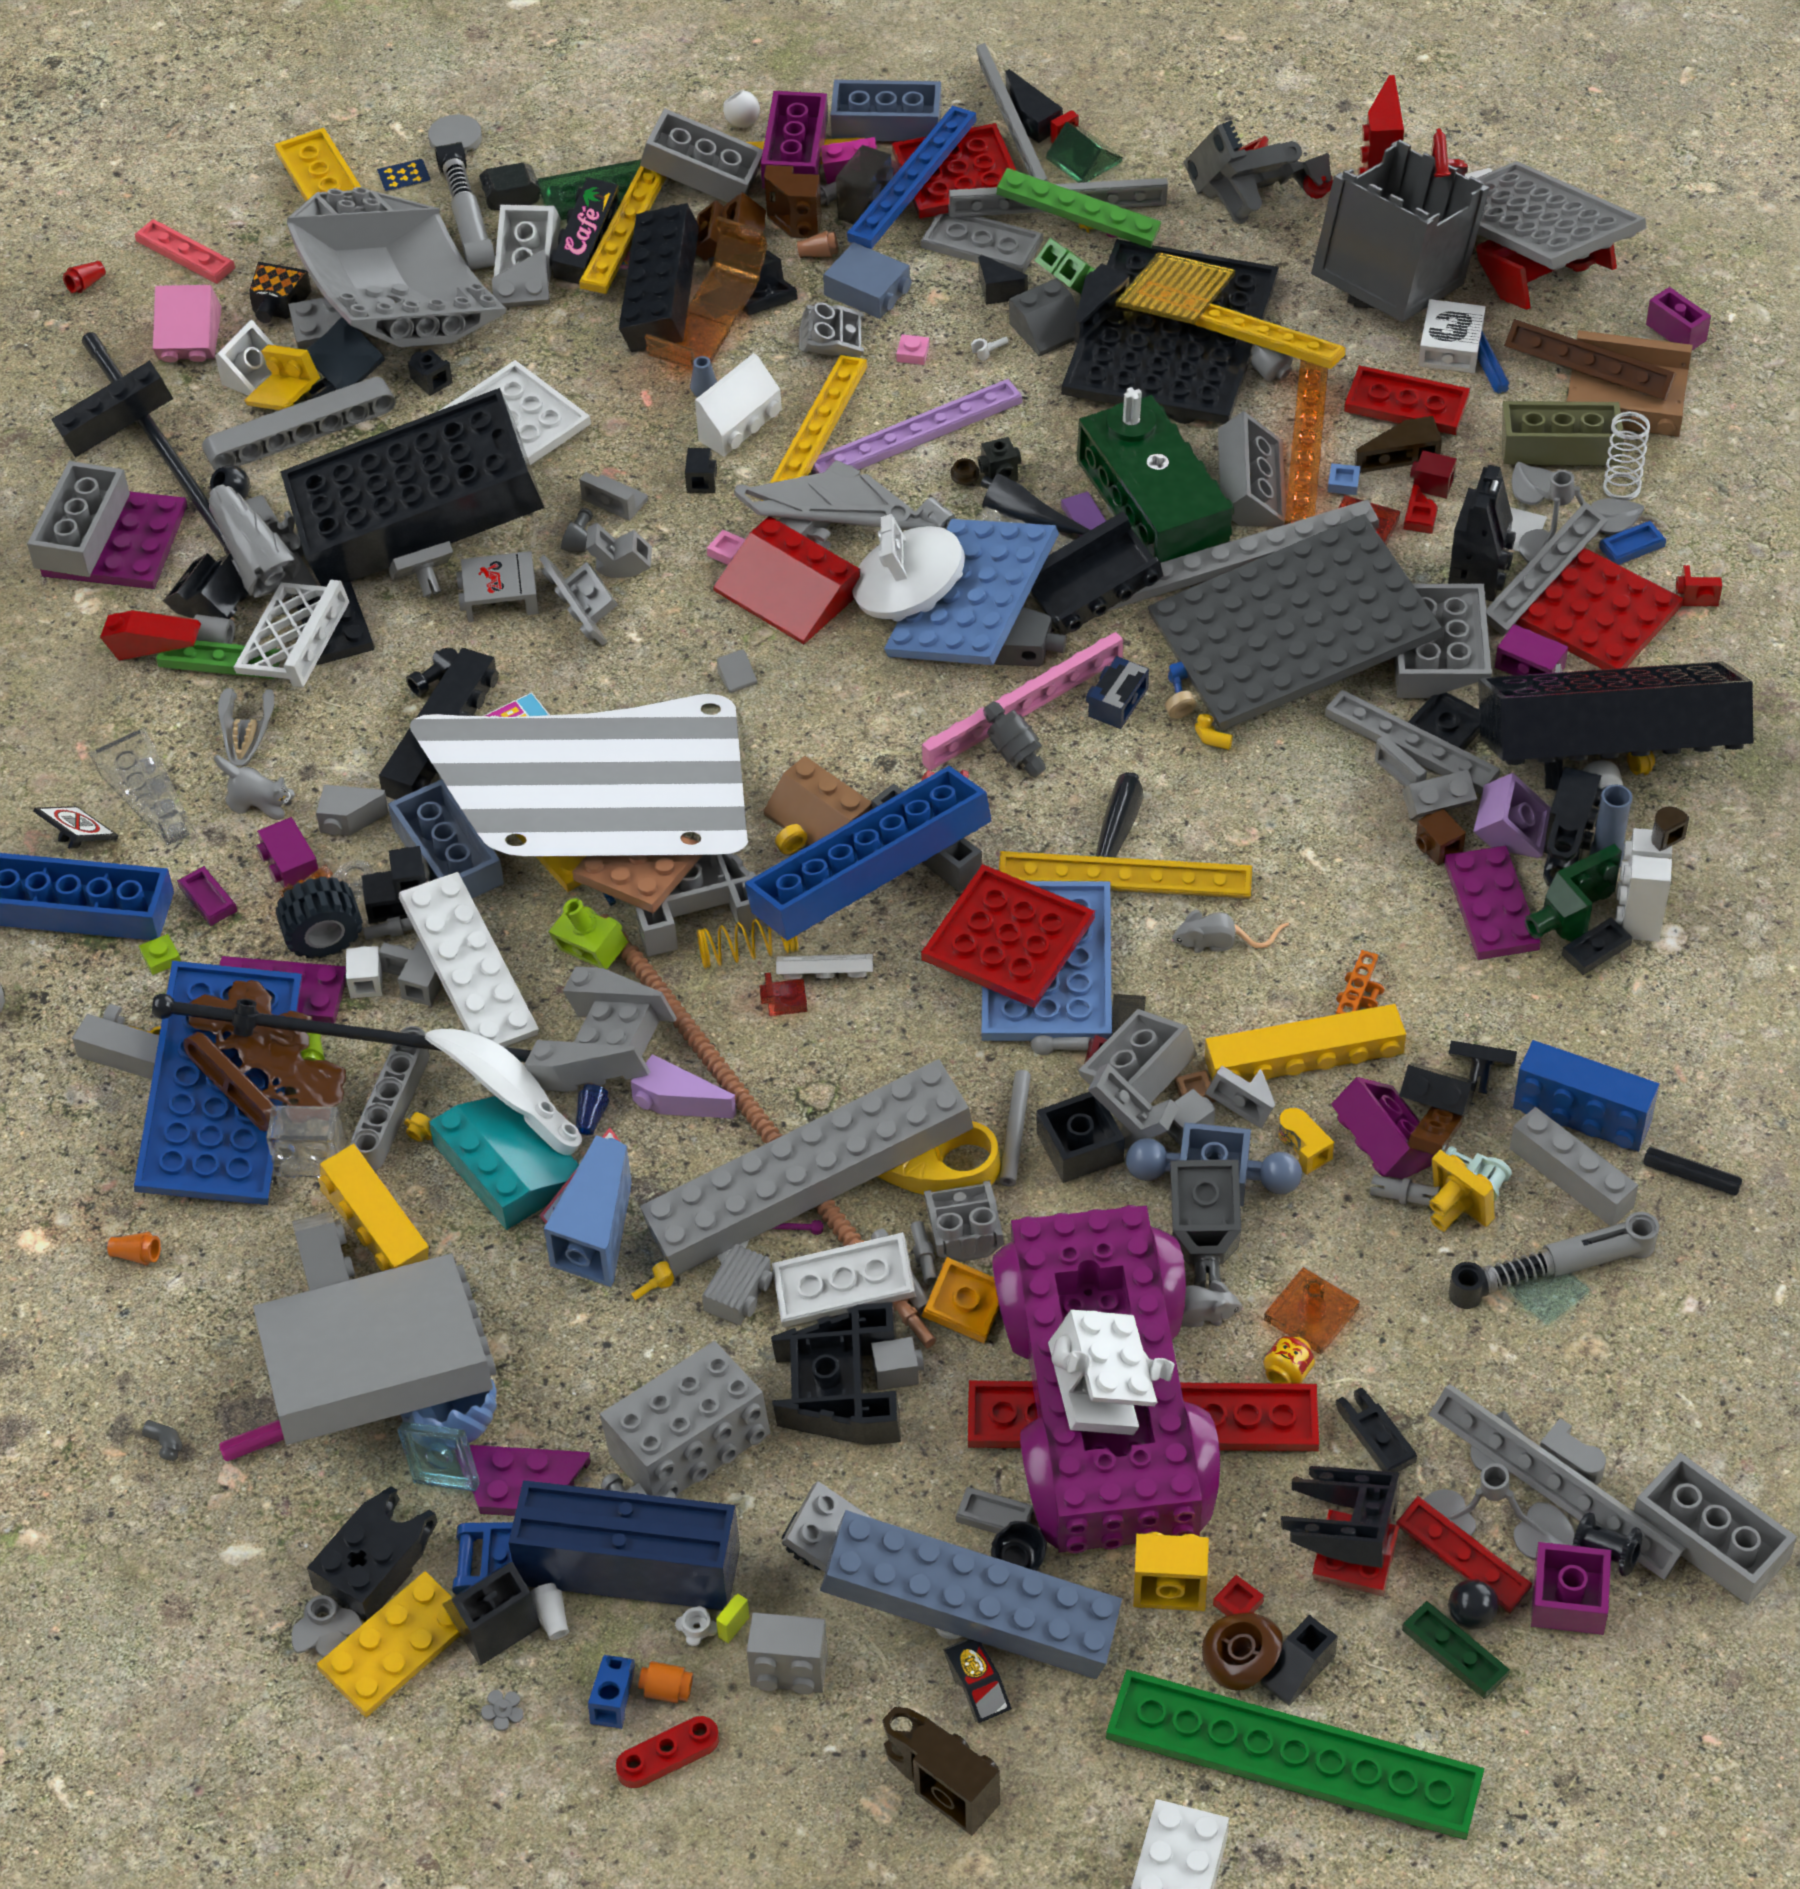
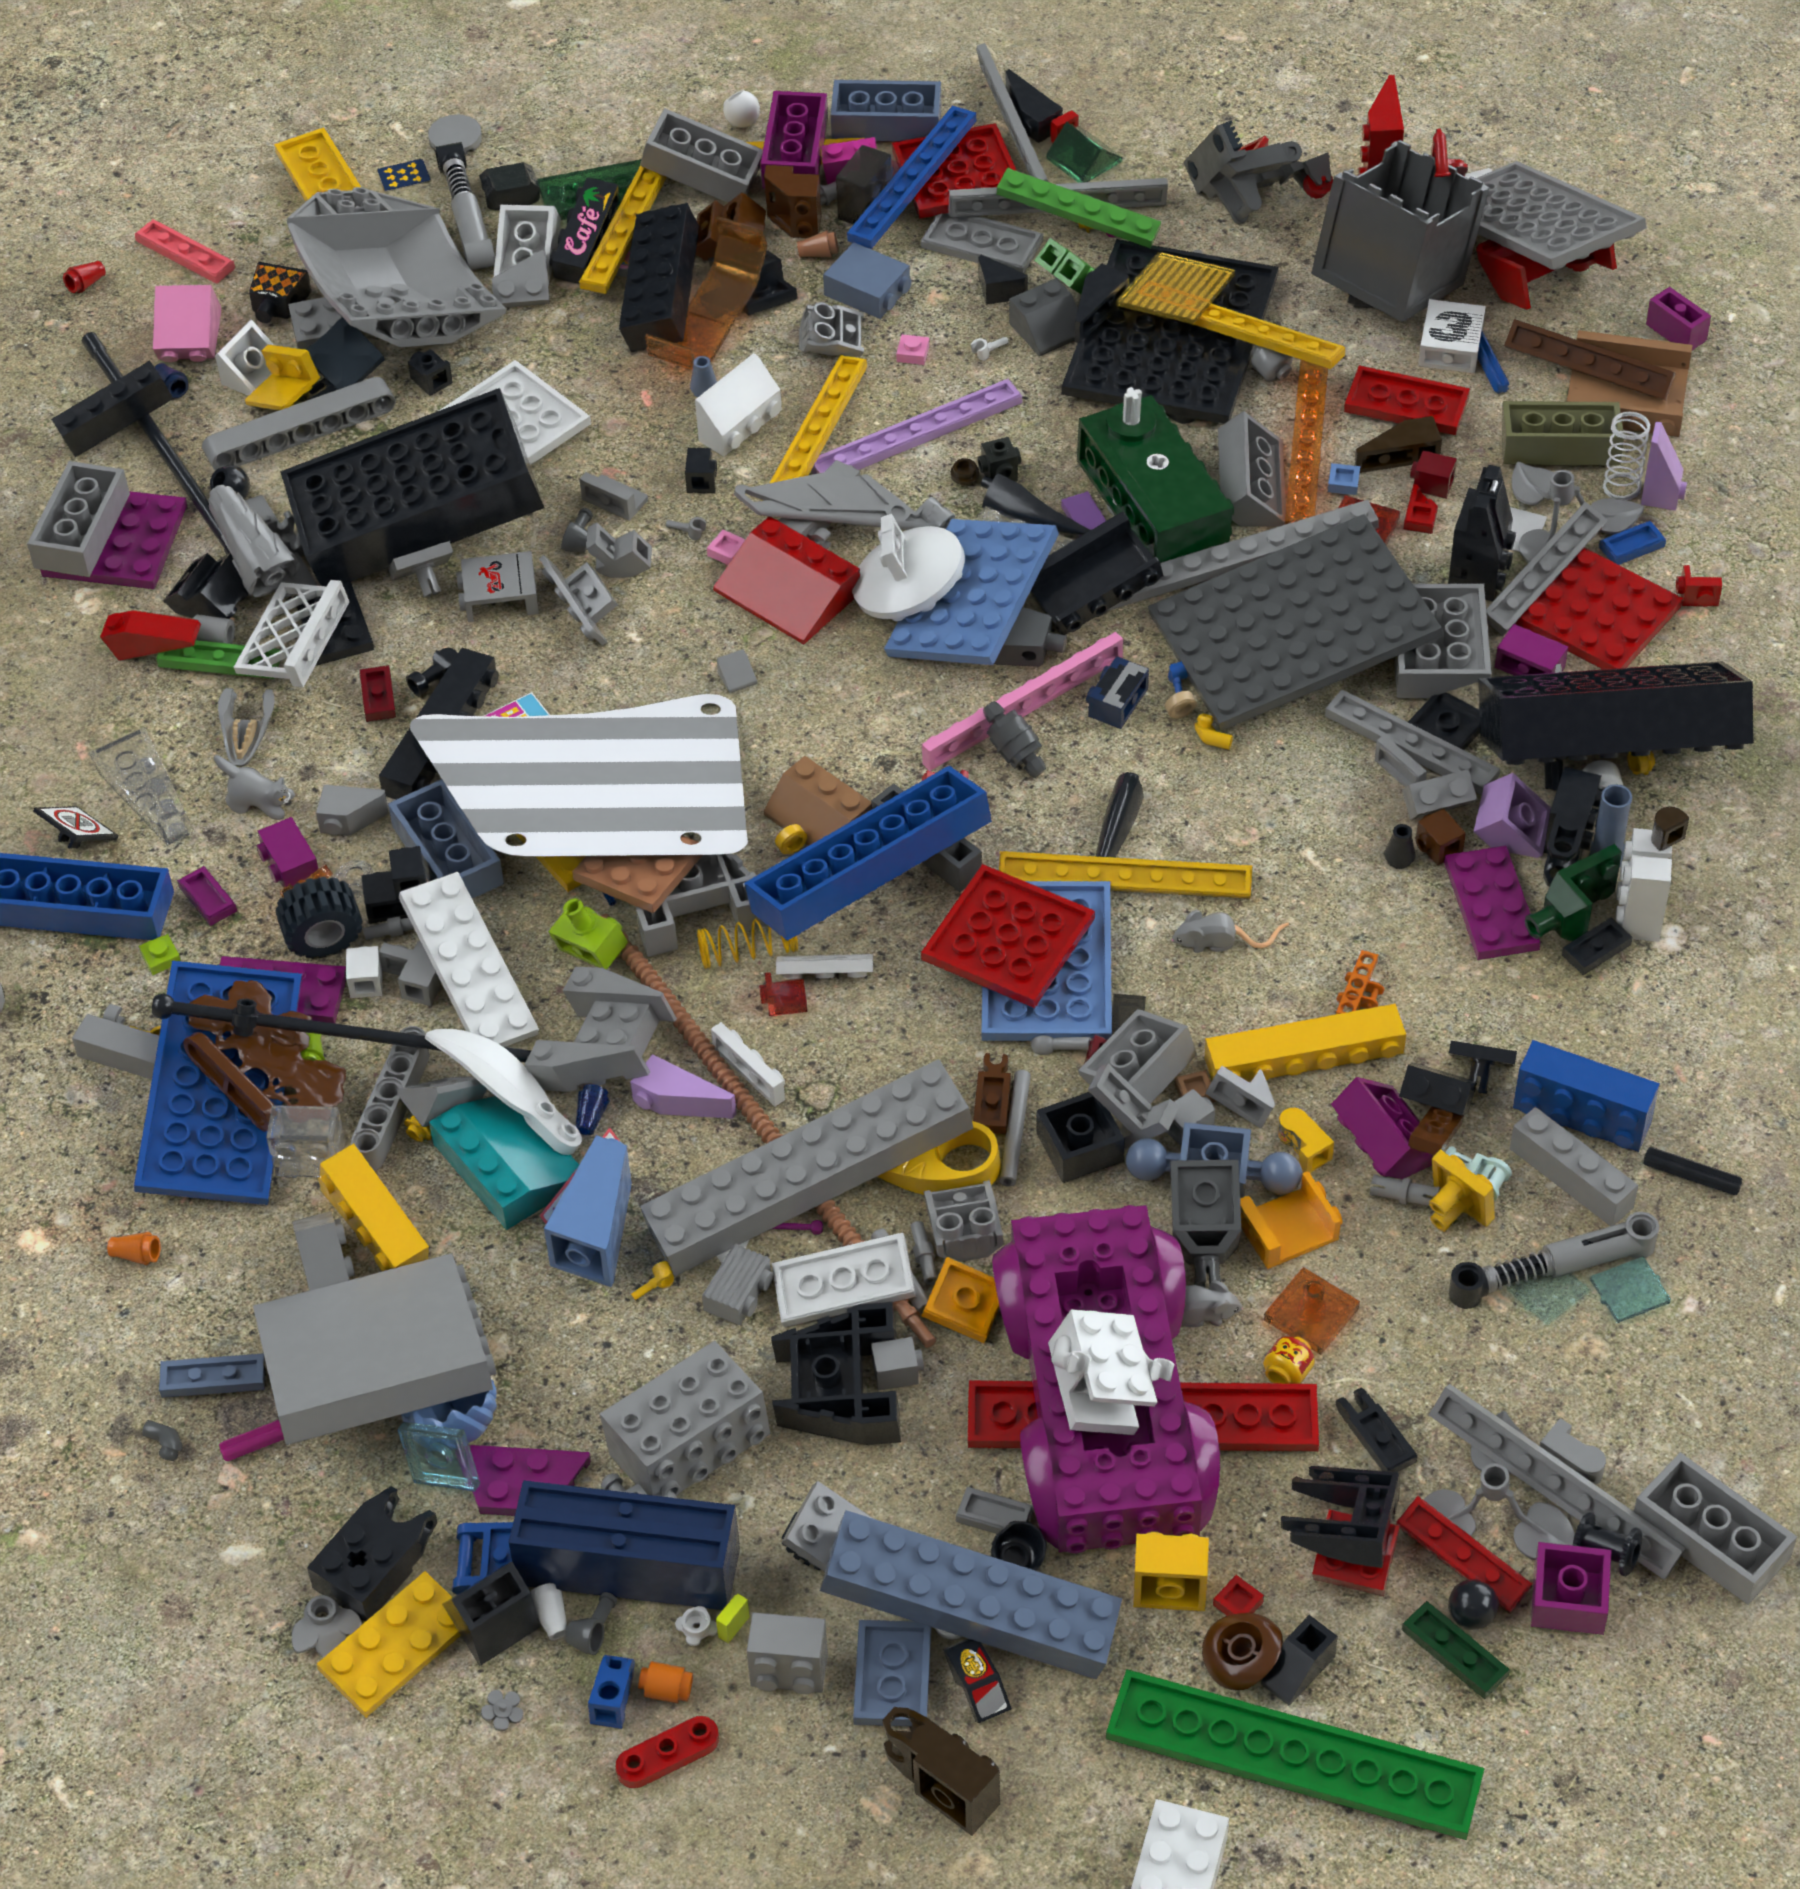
(174, 380): none -> dark blue cone
(212, 1375): none -> sand blue plate
(377, 693): none -> dark red plate
(437, 1096): none -> light grey slope
(588, 1633): none -> dark grey bar
(693, 528): none -> light grey hand
(748, 1064): none -> white plate
(891, 1670): none -> sand blue plate
(993, 1095): none -> reddish brown plate
(1291, 1223): none -> light orange panel
(1400, 848): none -> black cone
(1630, 1289): none -> clear light blue piece
(1663, 474): none -> lavender slope

